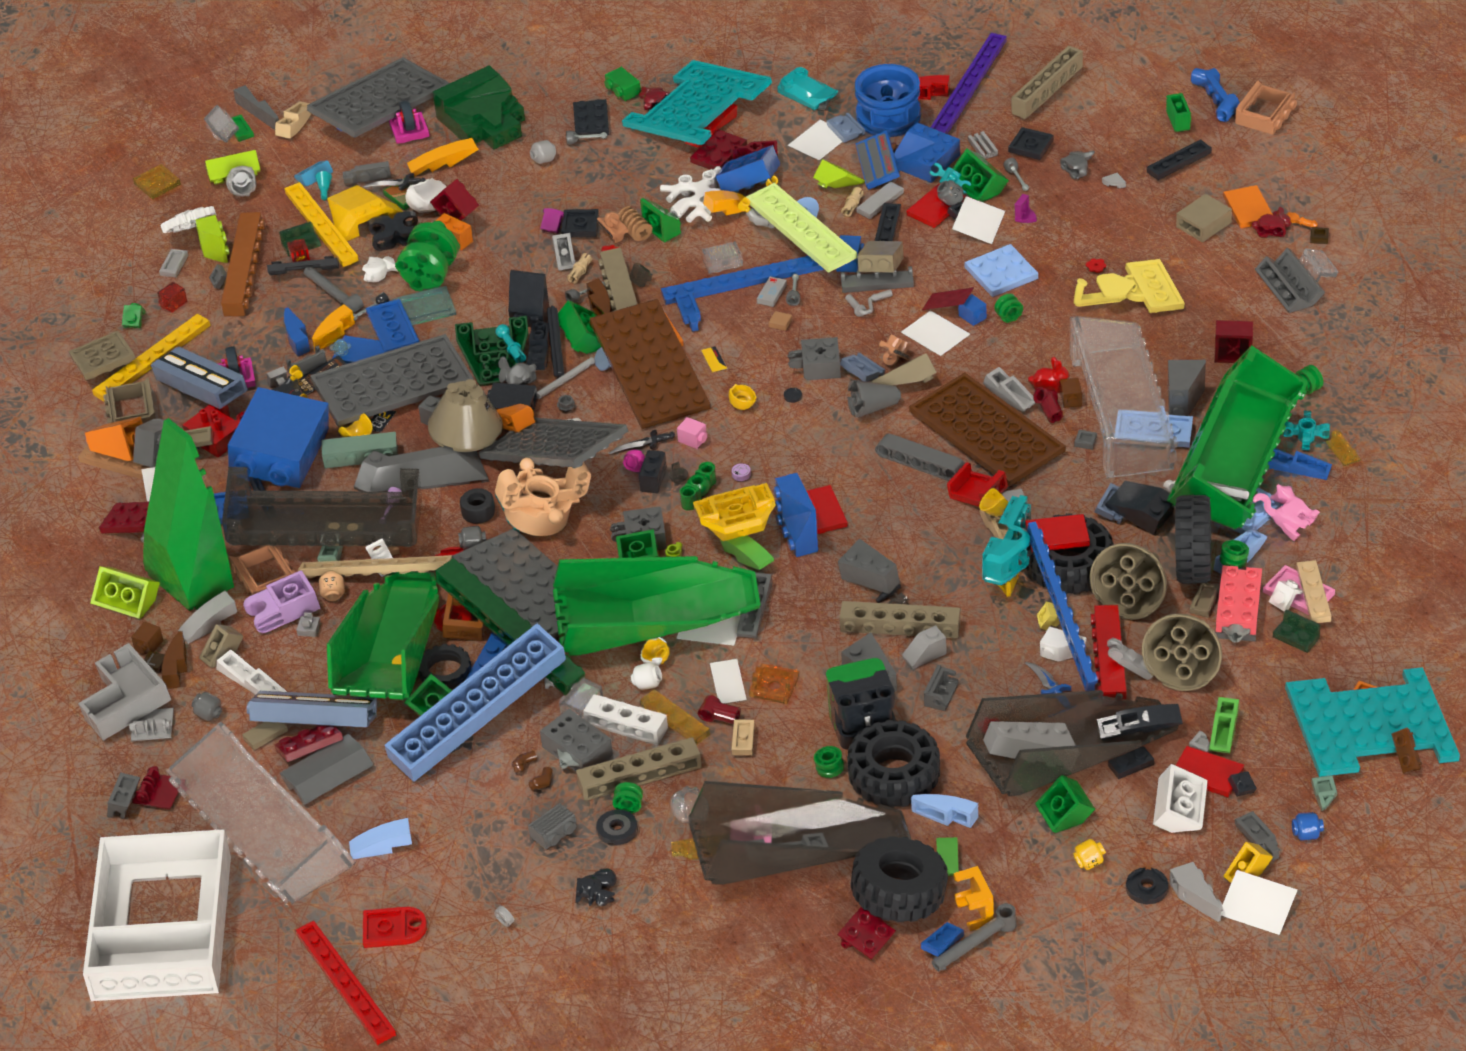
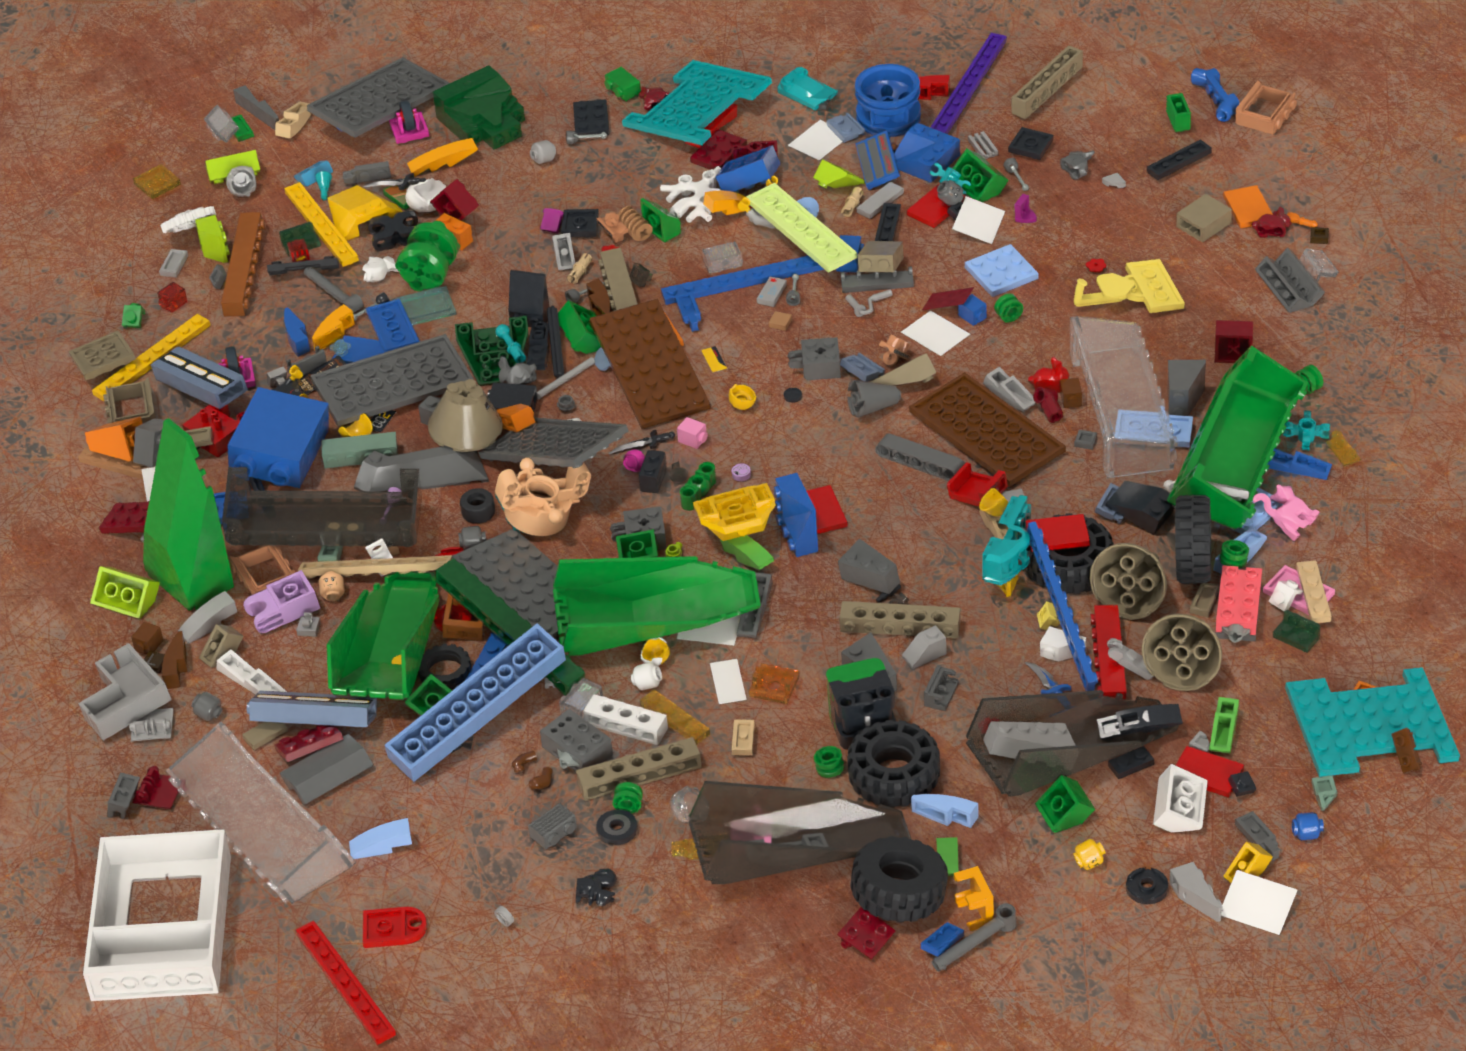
(714, 709): dark red piece -> none

